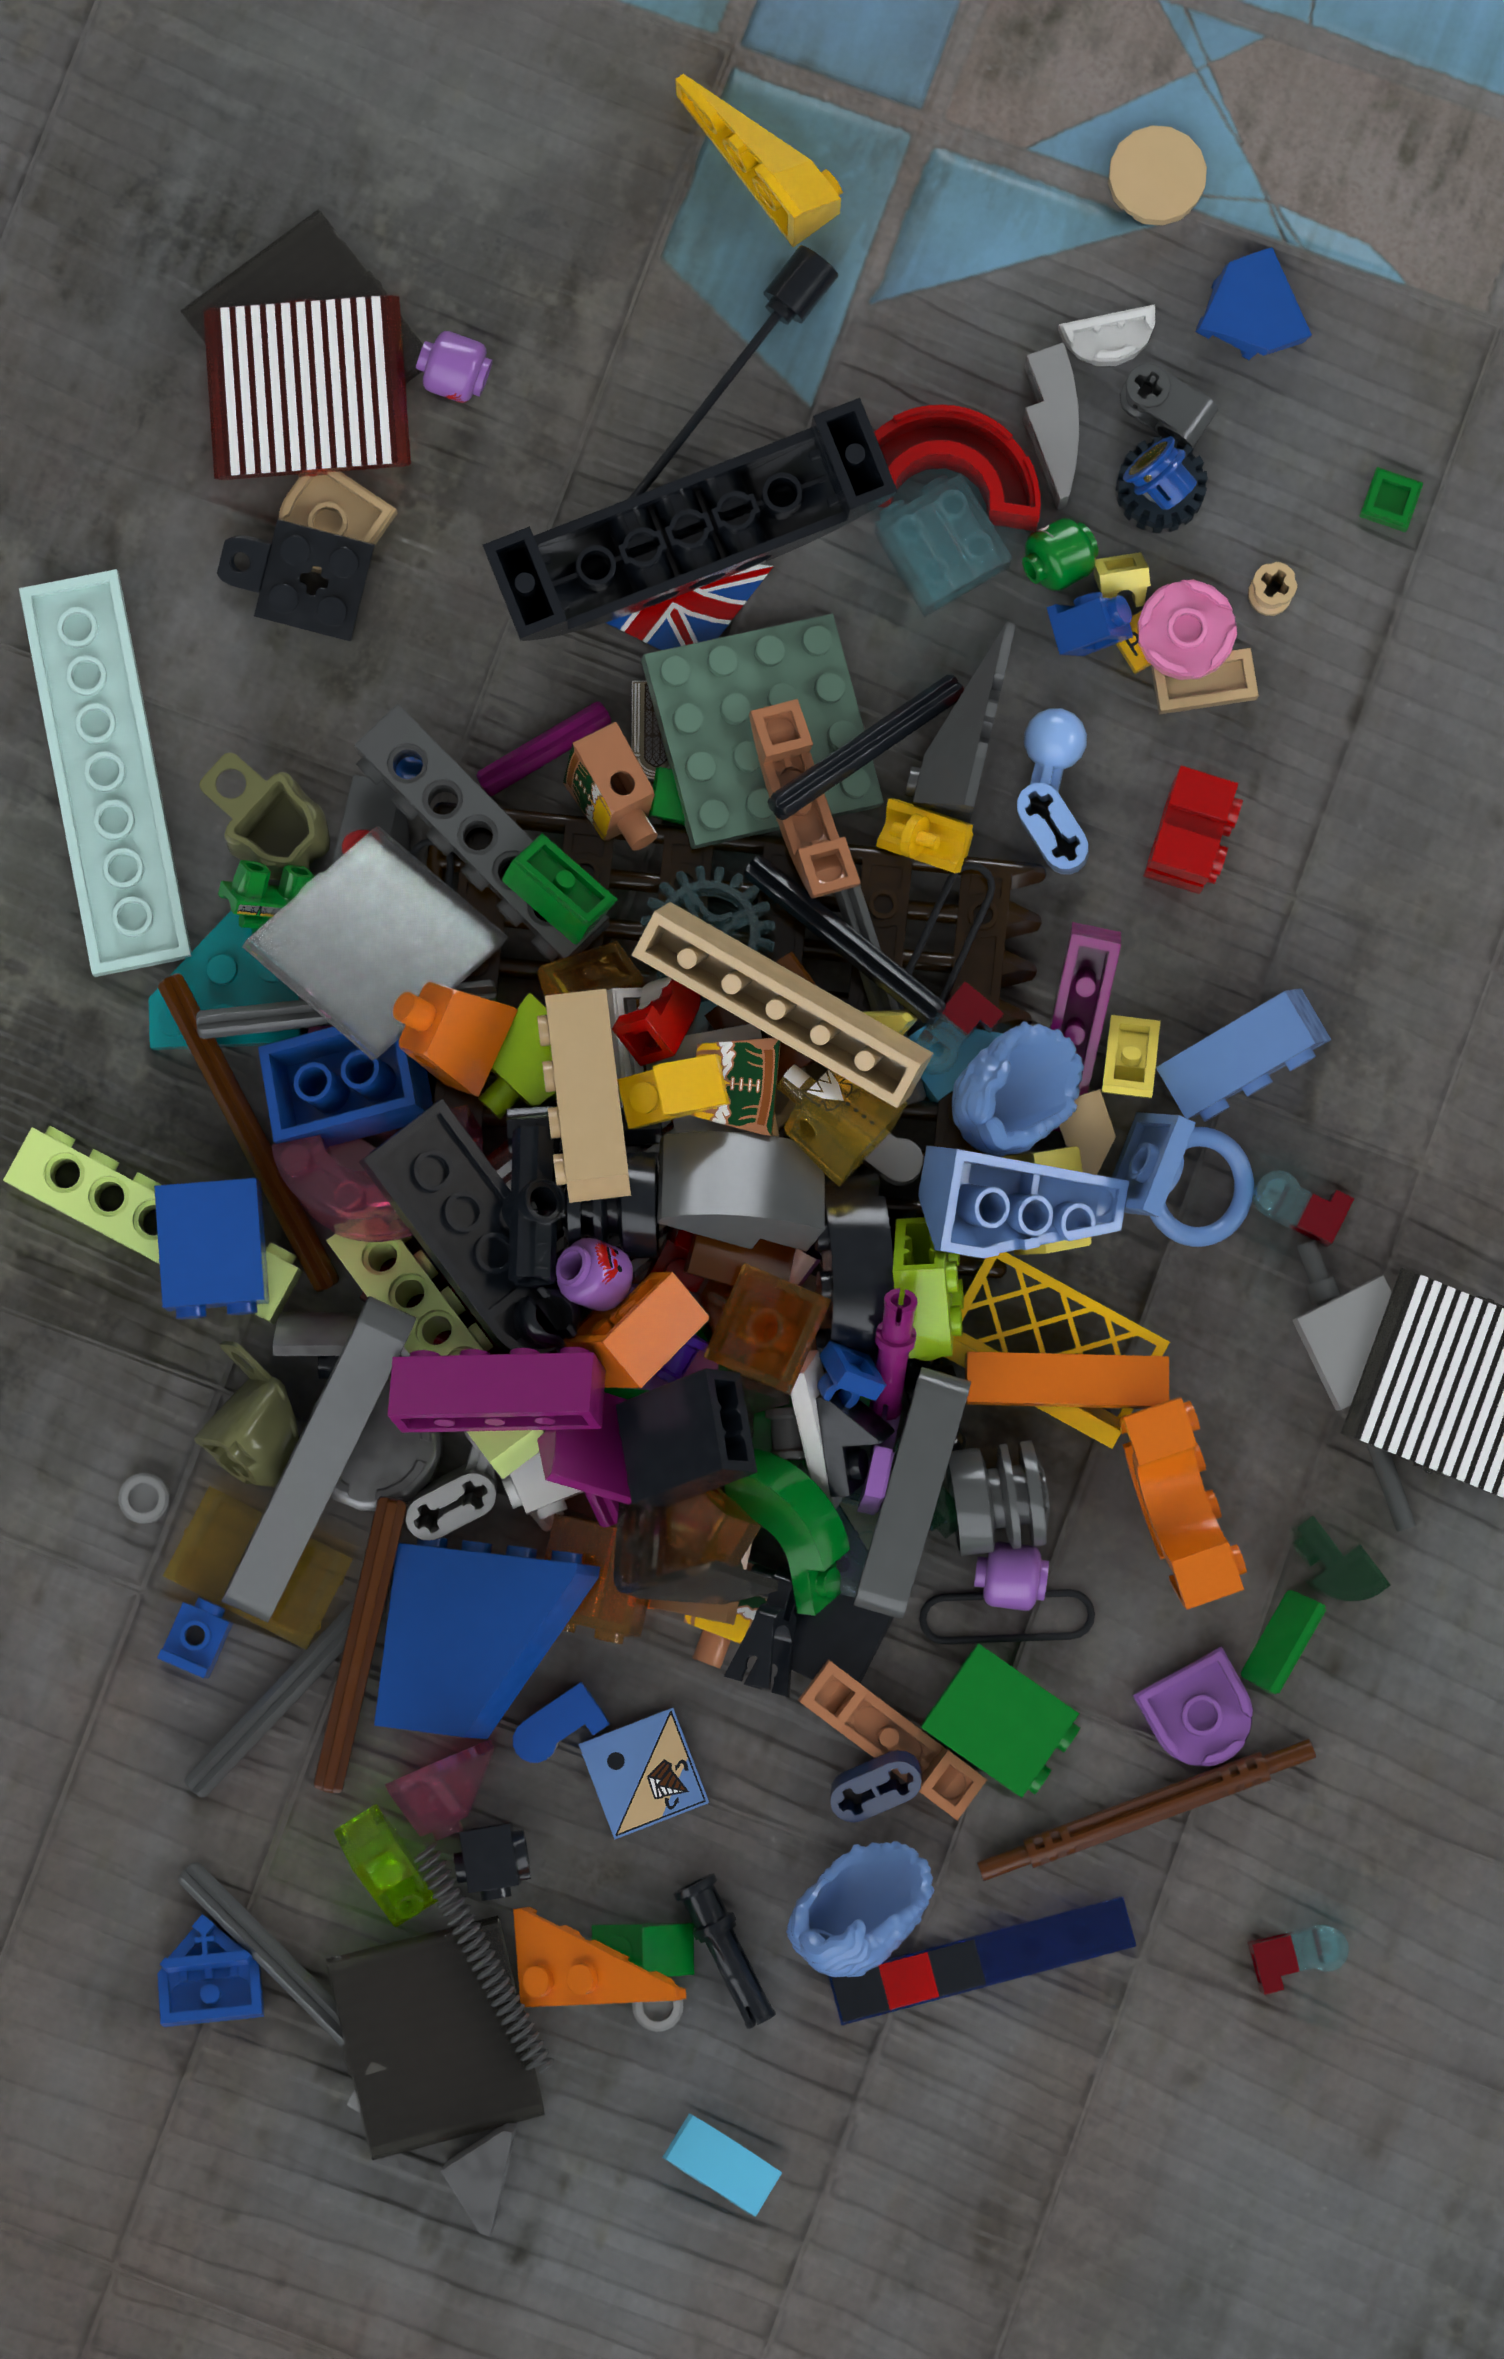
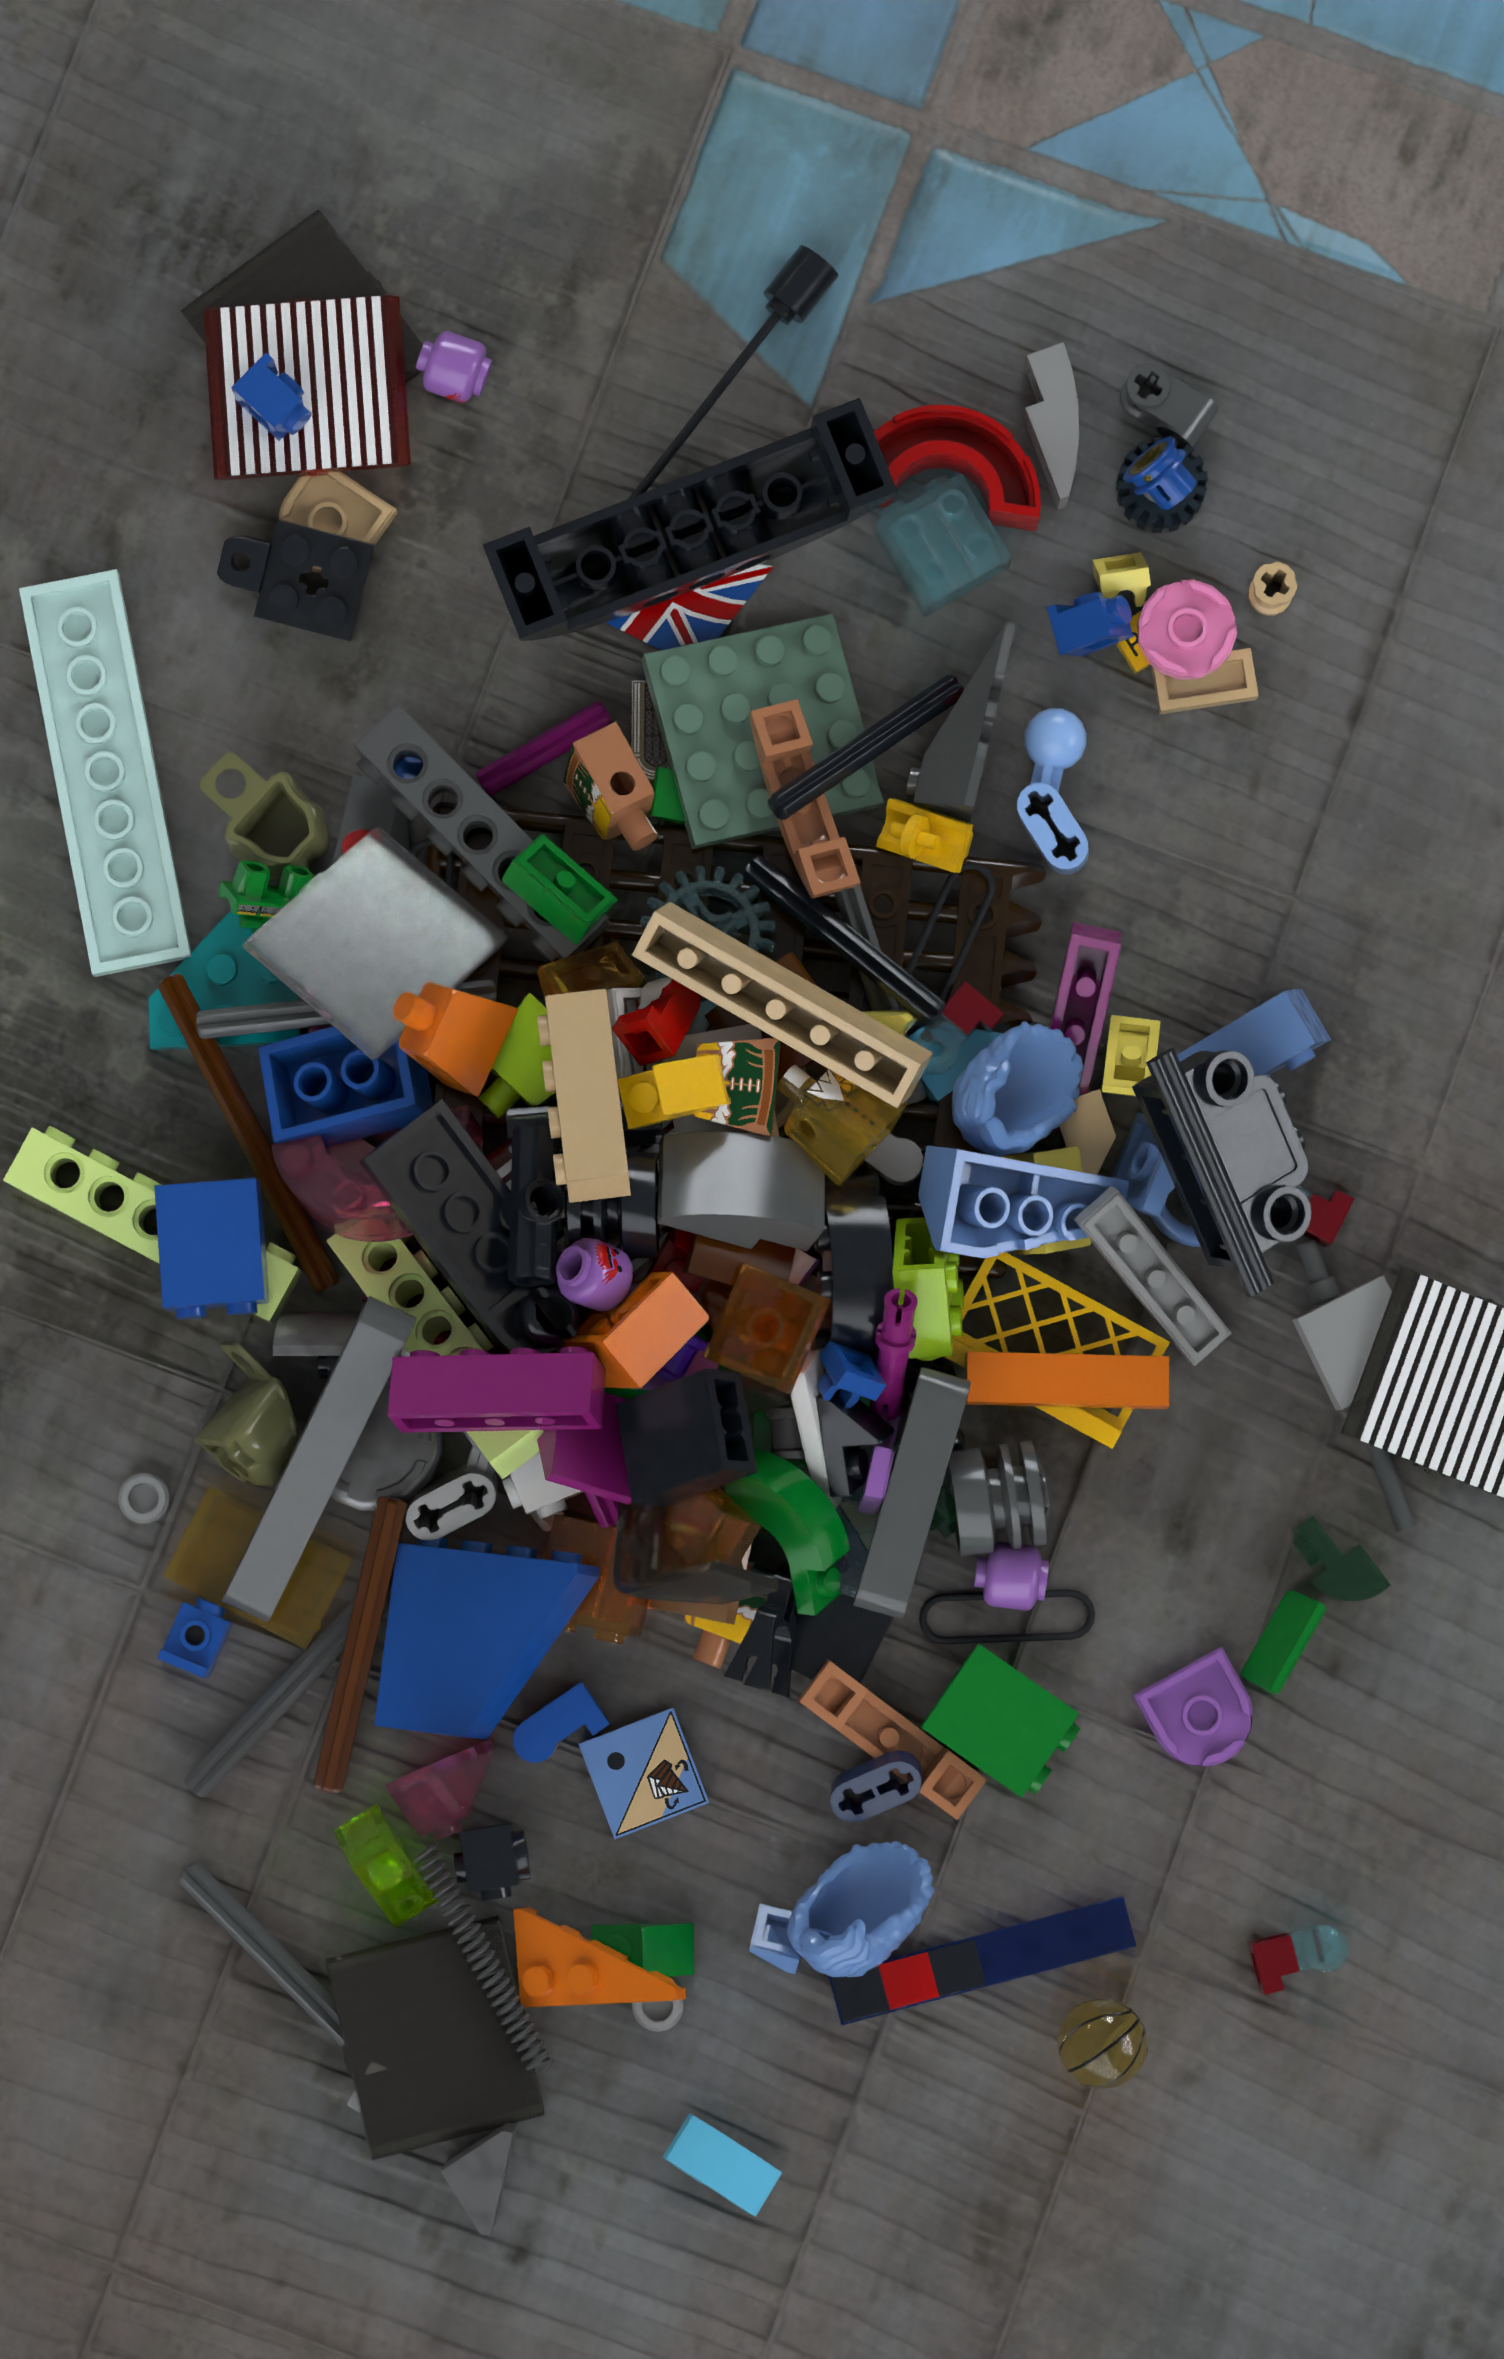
(209, 1980): blue slope -> none
(272, 398): none -> blue brick
(715, 1928): black pin -> none
(771, 1940): none -> medium blue slope
(775, 173): yellow wedge -> none
(1060, 554): green head -> none
(1102, 2043): none -> clear yellow piece
(1109, 337): white tile -> none
(1146, 1809): reddish brown axle -> none
(1152, 1275): none -> light grey tile
(1157, 175): tan tile -> none
(1176, 1507): orange brick -> none
(1191, 829): red brick -> none
(1228, 1156): none -> black brick
(1254, 307): blue slope -> none
(1391, 499): green tile -> none

